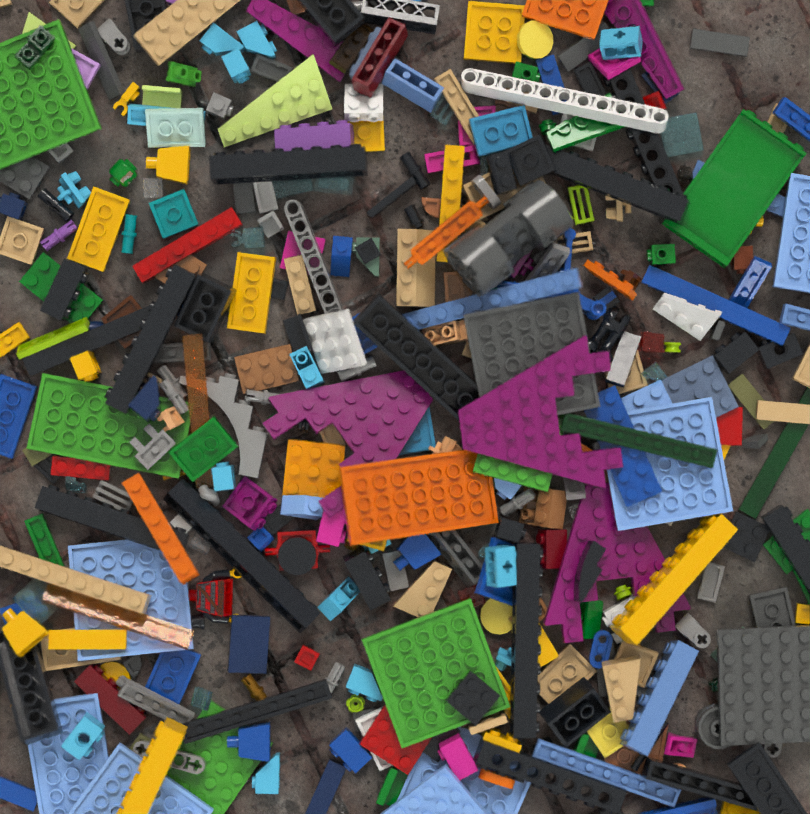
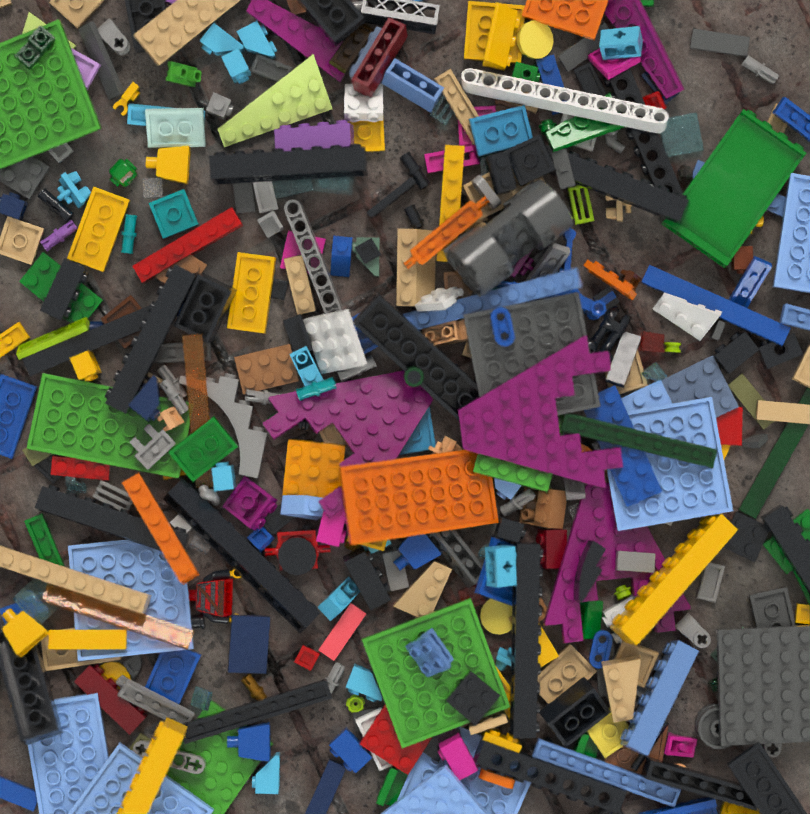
(74, 743): medium azure brick -> none
(162, 96): yellowish green panel -> none
(251, 237): clear light blue plate -> none
(316, 388): none -> teal pin
(342, 631): none -> coral tile
(413, 376): none -> tile
(430, 653): none -> medium blue bracket
(431, 206): nougat tile -> none
(439, 299): none -> white plate
(501, 37): none -> yellow slope
(502, 326): none -> blue plate
(563, 169): none -> dark grey piece
(589, 242): tan tile -> none
(611, 141): none -> light grey arm
(635, 561): none -> light grey tile
(661, 254): green brick -> none
(760, 70): none -> light grey axle

